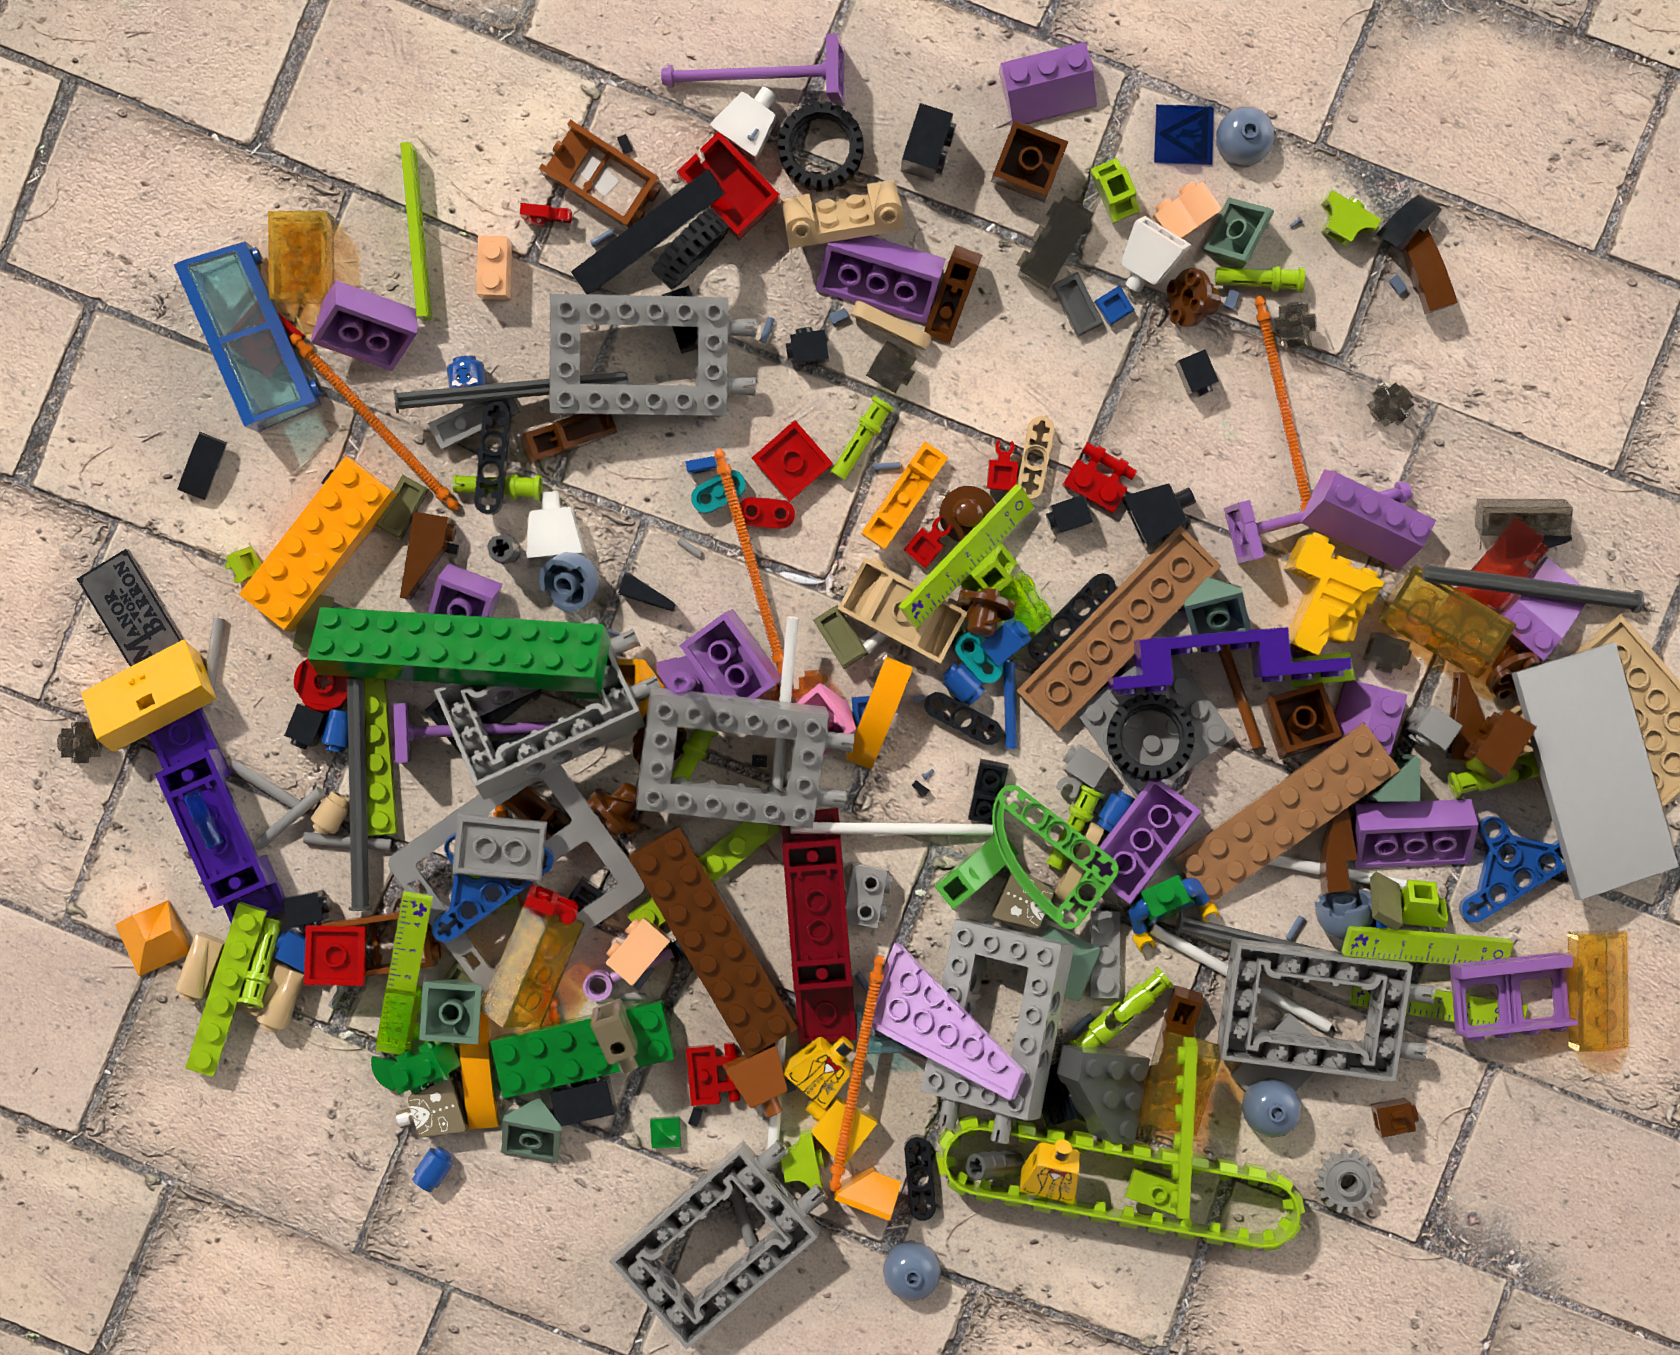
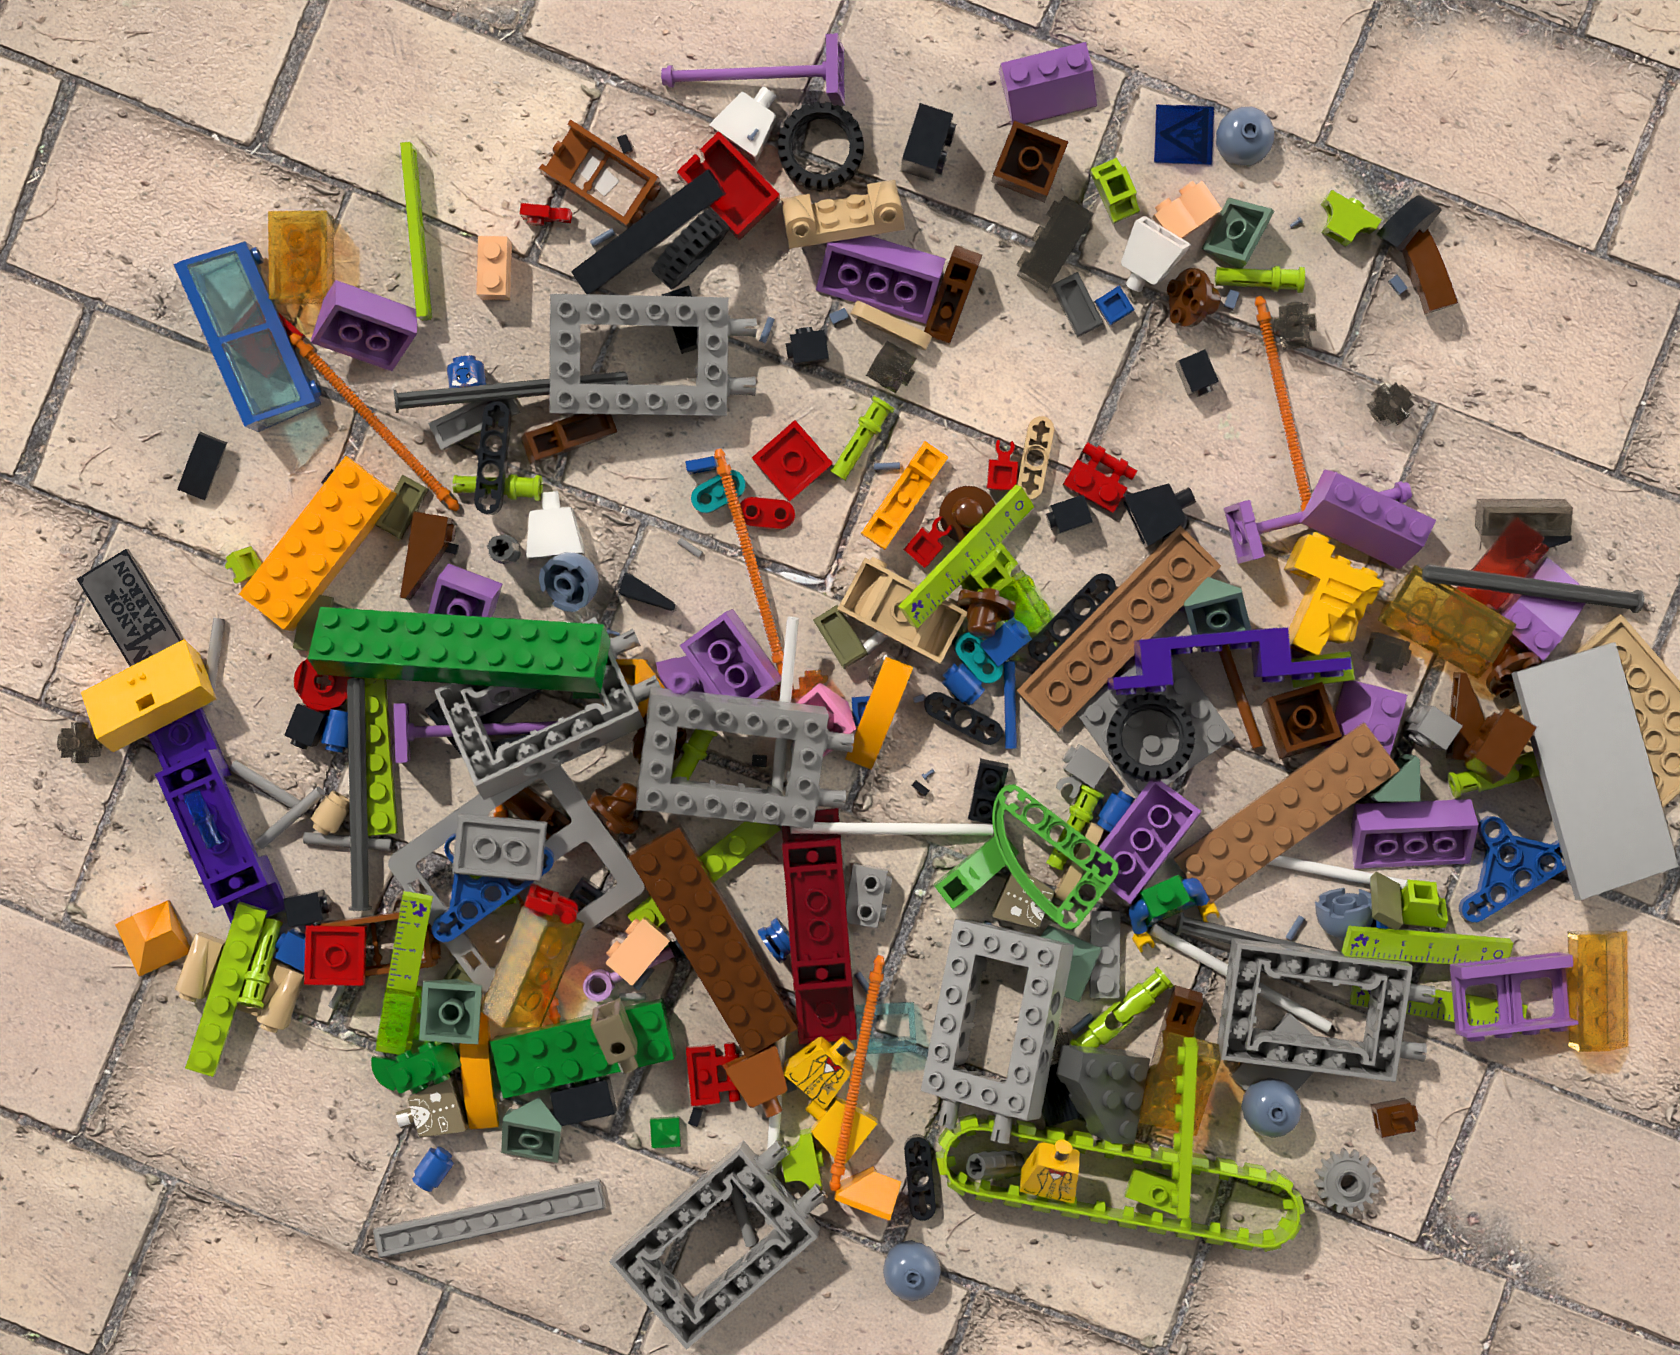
(489, 1218): none -> light grey tile
(779, 936): none -> blue wheel
(930, 1021): lavender wing -> none
(1336, 851): reddish brown slope -> none

